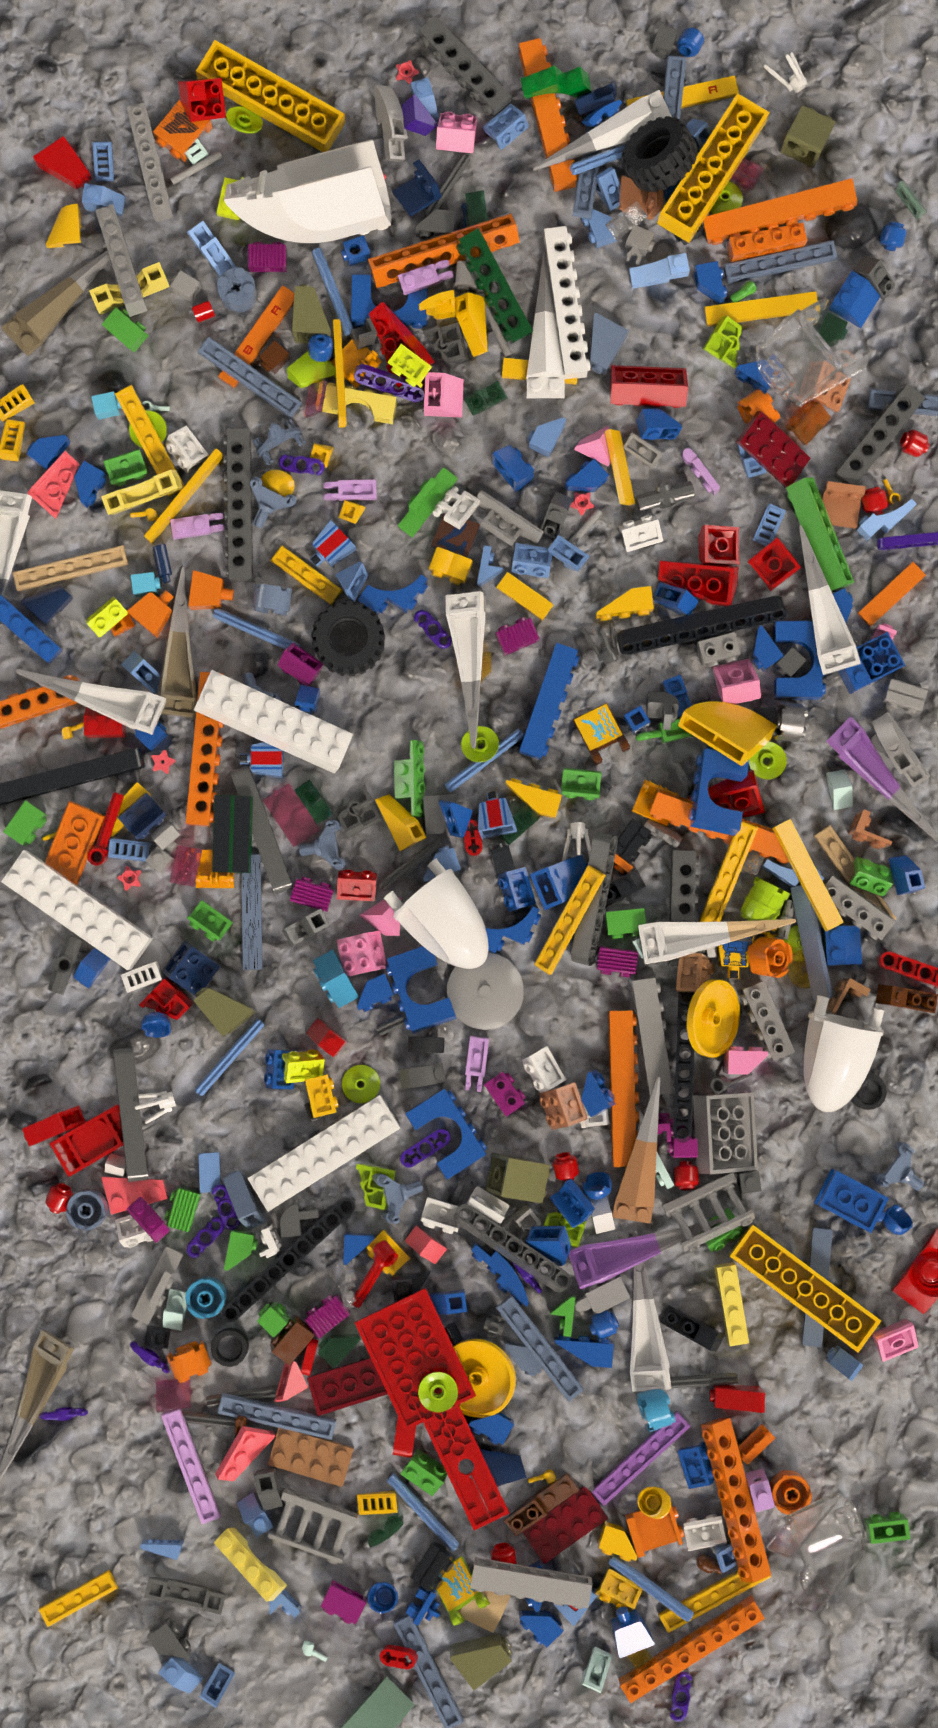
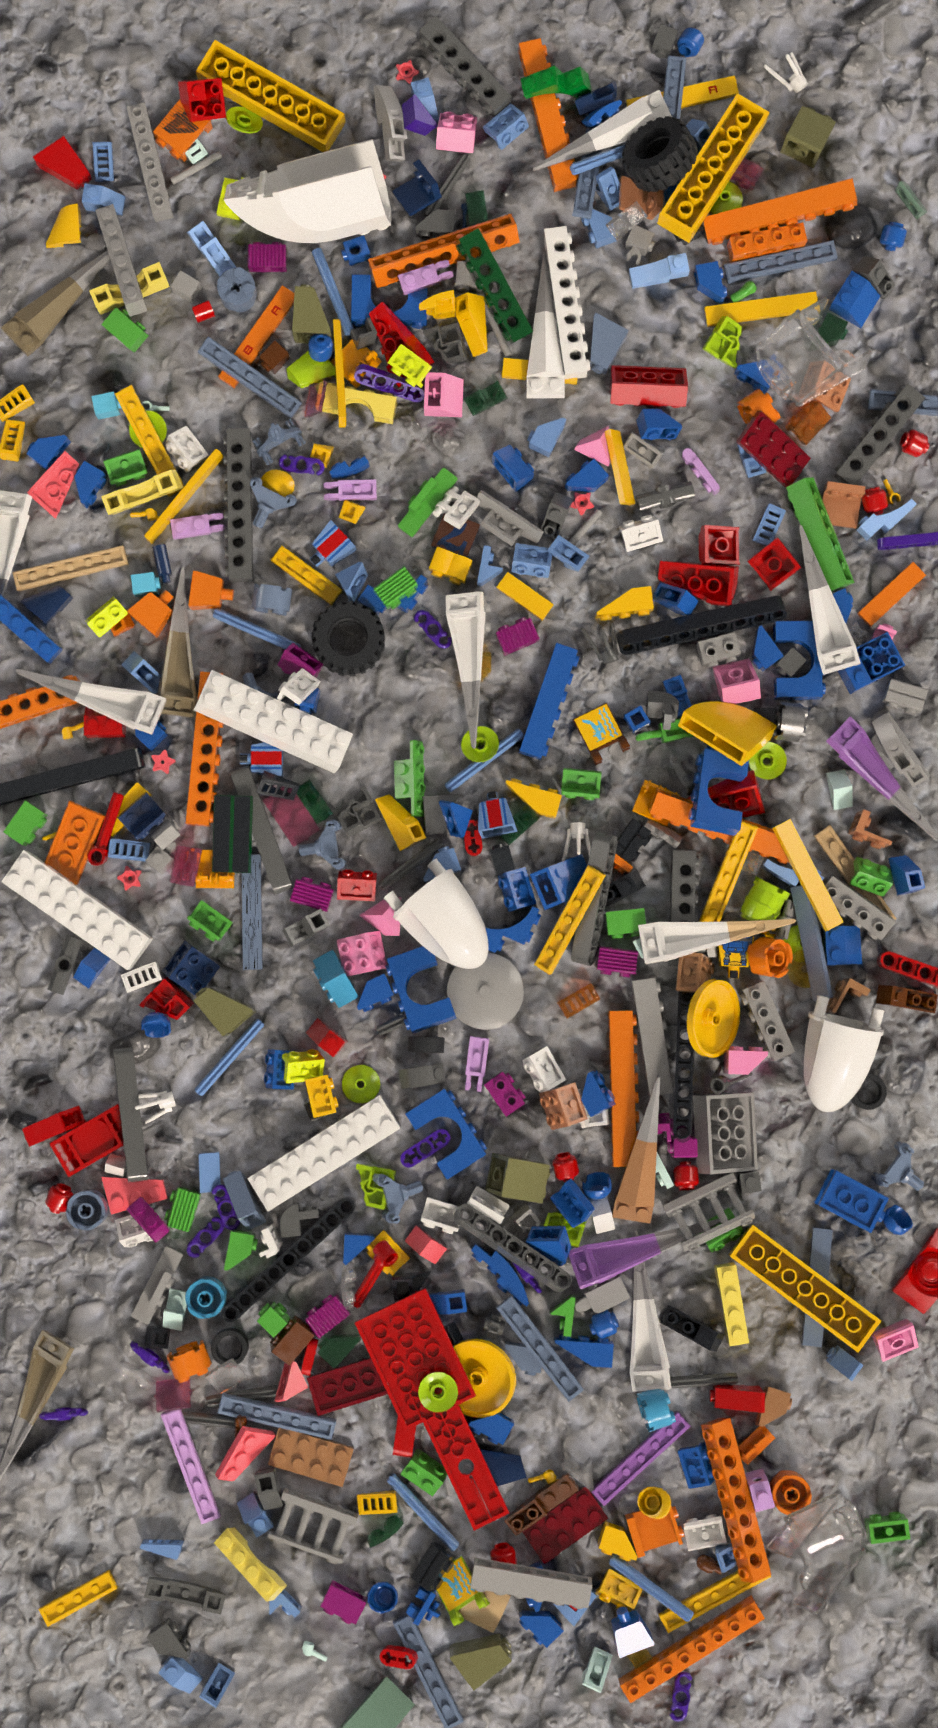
(226, 1376): none -> clear piece
(273, 779): none -> black slope
(298, 687): none -> white bracket
(342, 470): none -> blue slope
(396, 588): none -> bright green brick
(561, 1003): none -> clear orange slope
(776, 1405): none -> medium nougat slope

